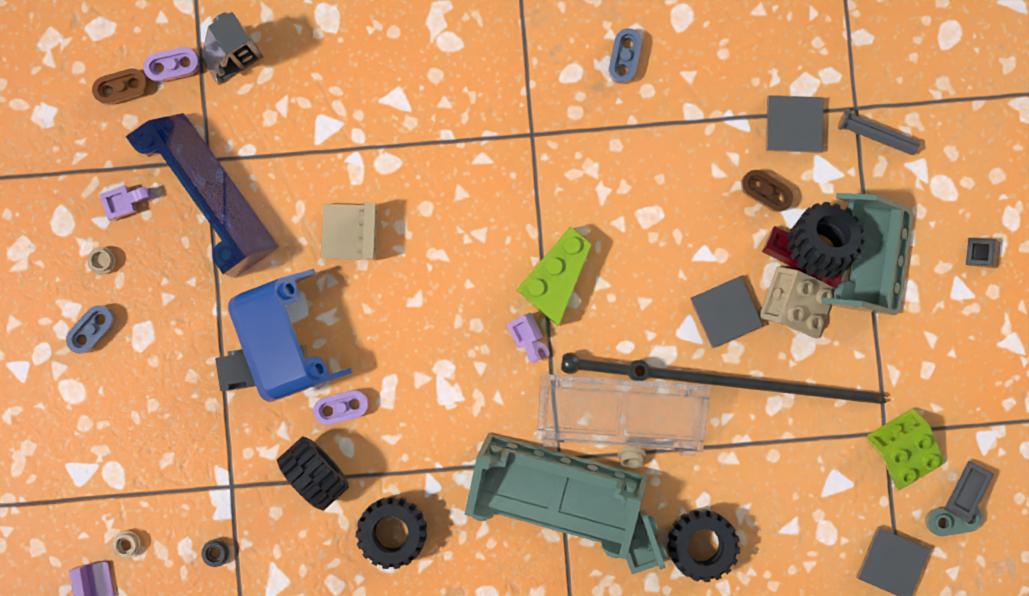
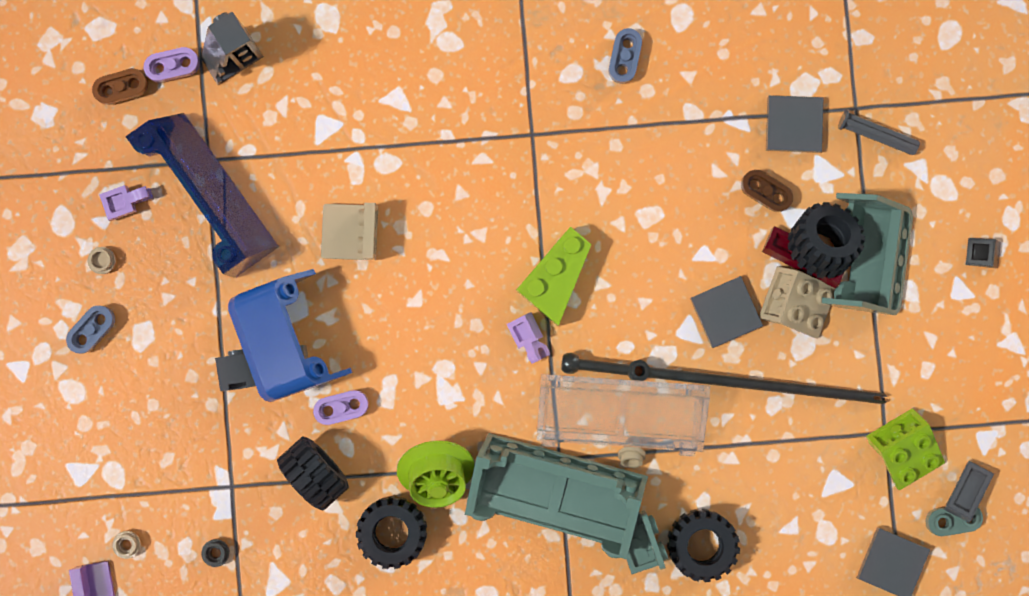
(436, 472): none -> lime piece

